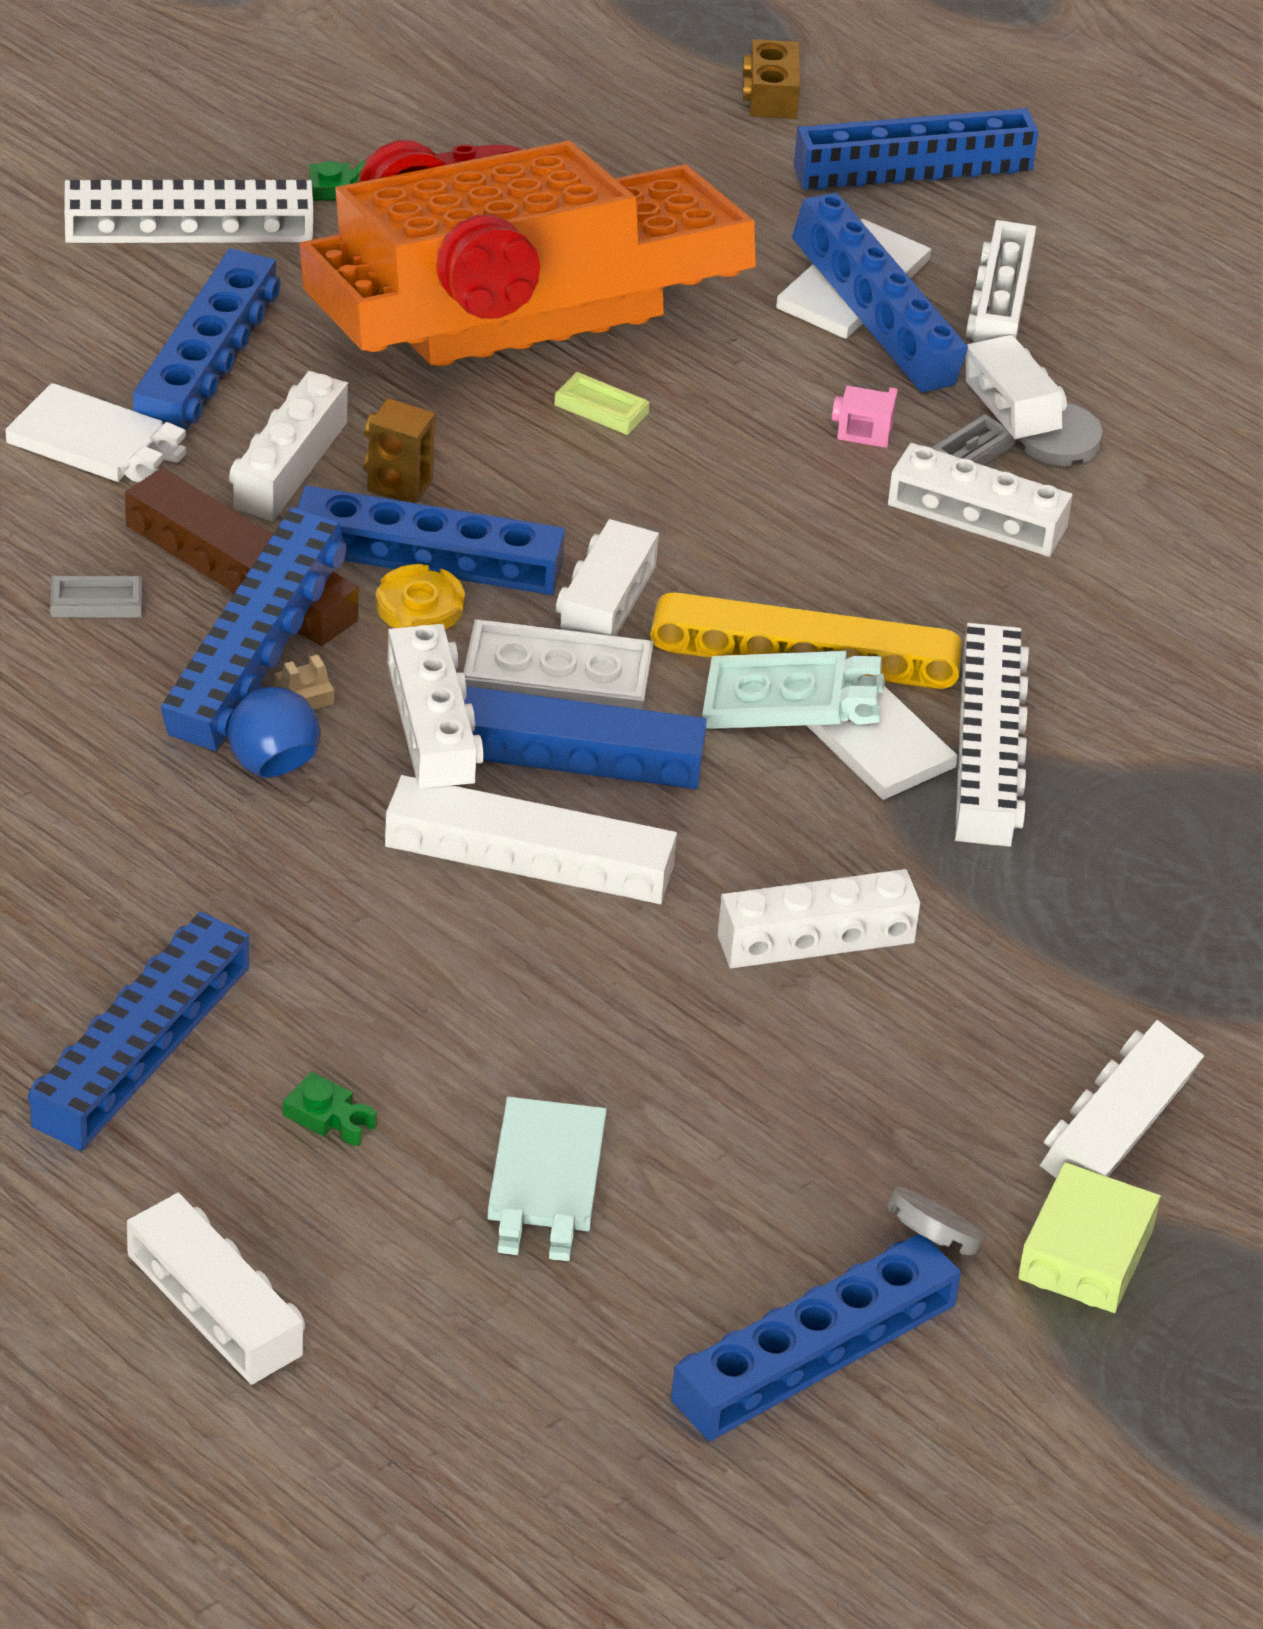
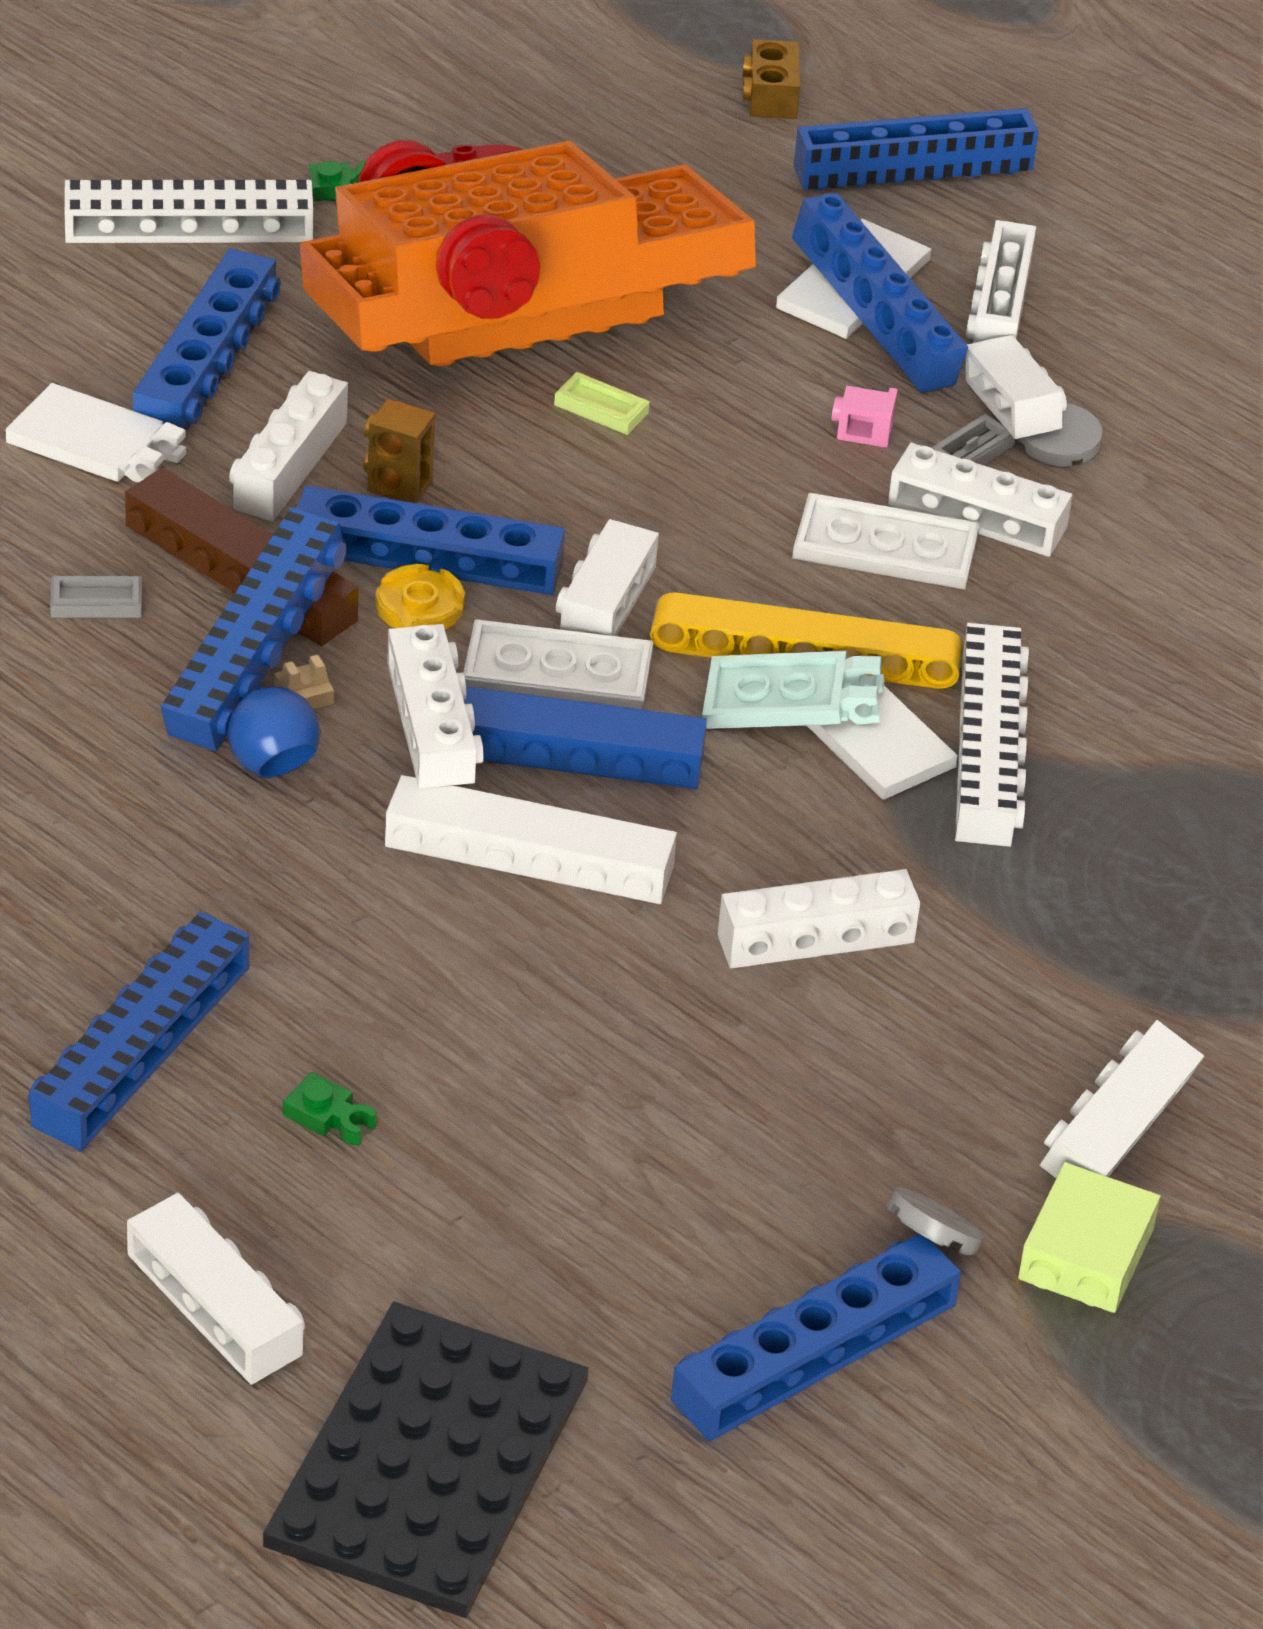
(426, 1459): none -> black plate
(546, 1171): light aqua tile -> none
(886, 541): none -> white tile

